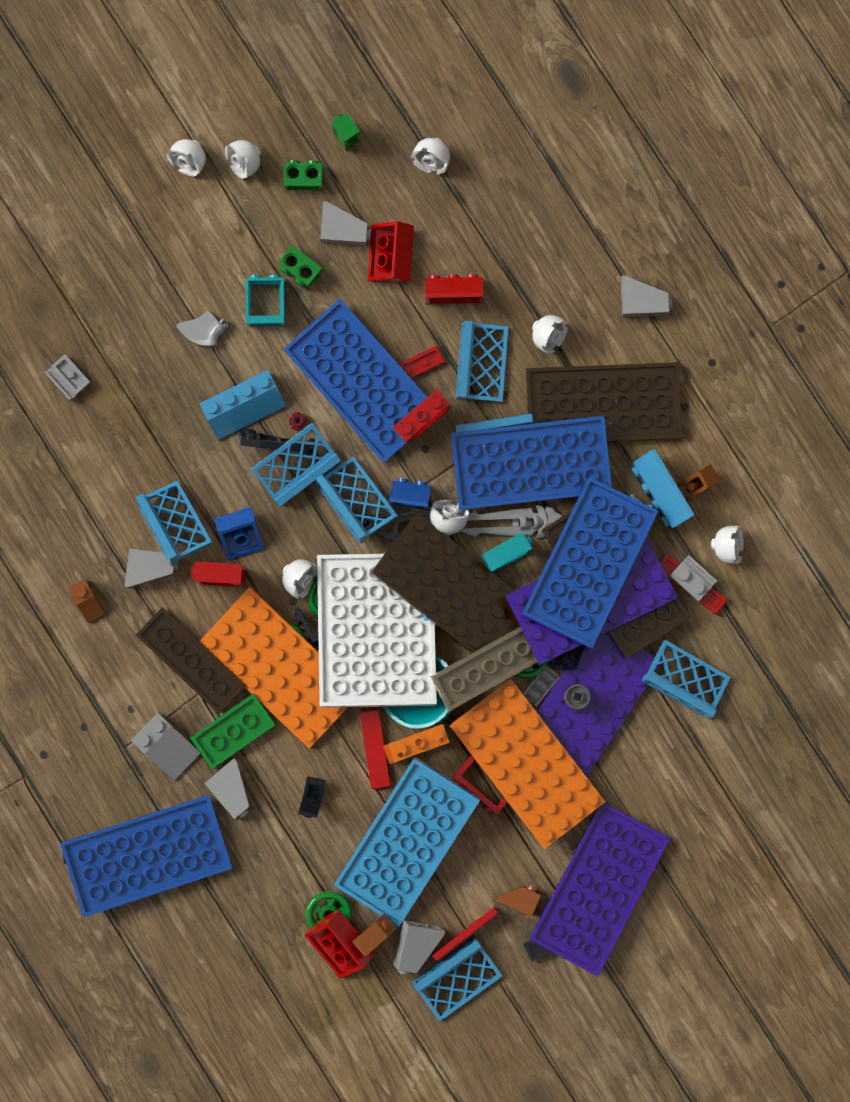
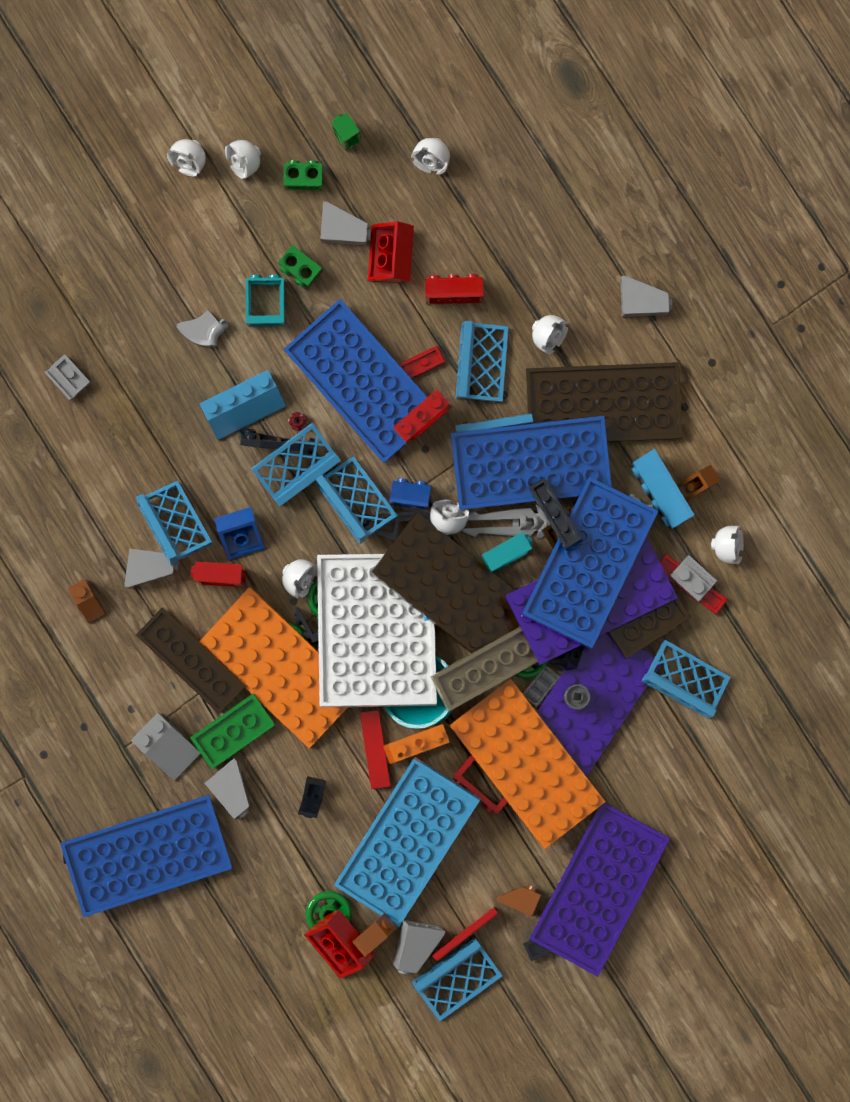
(555, 514): none -> black plate

